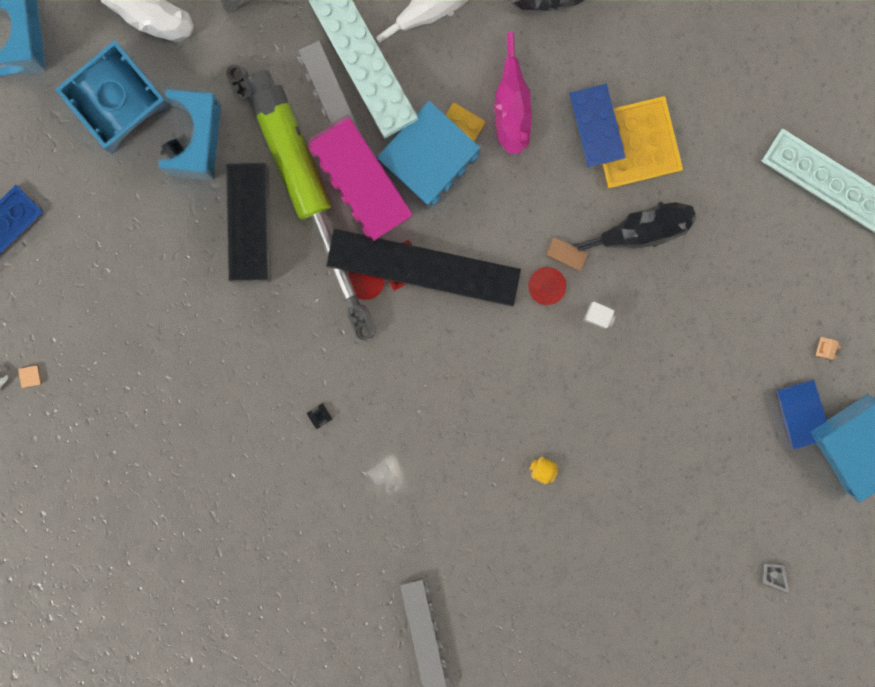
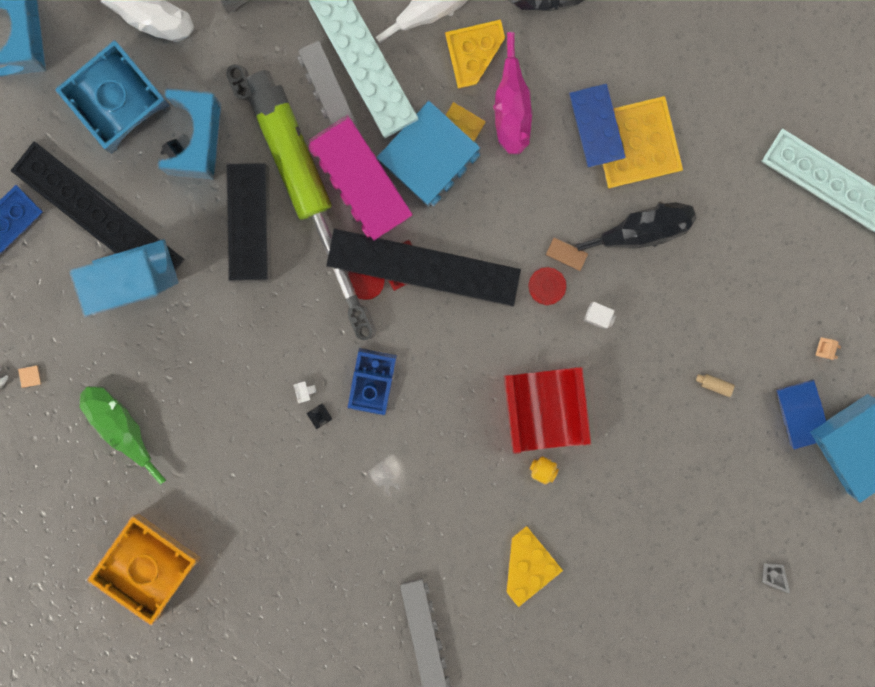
(83, 202): none -> black plate
(116, 426): none -> bright green piece
(124, 277): none -> dark azure piece
(143, 568): none -> light orange piece
(302, 391): none -> white tile
(372, 381): none -> blue slope
(473, 50): none -> yellow plate
(529, 567): none -> yellow plate
(547, 409): none -> red piece
(716, 384): none -> tan cylinder

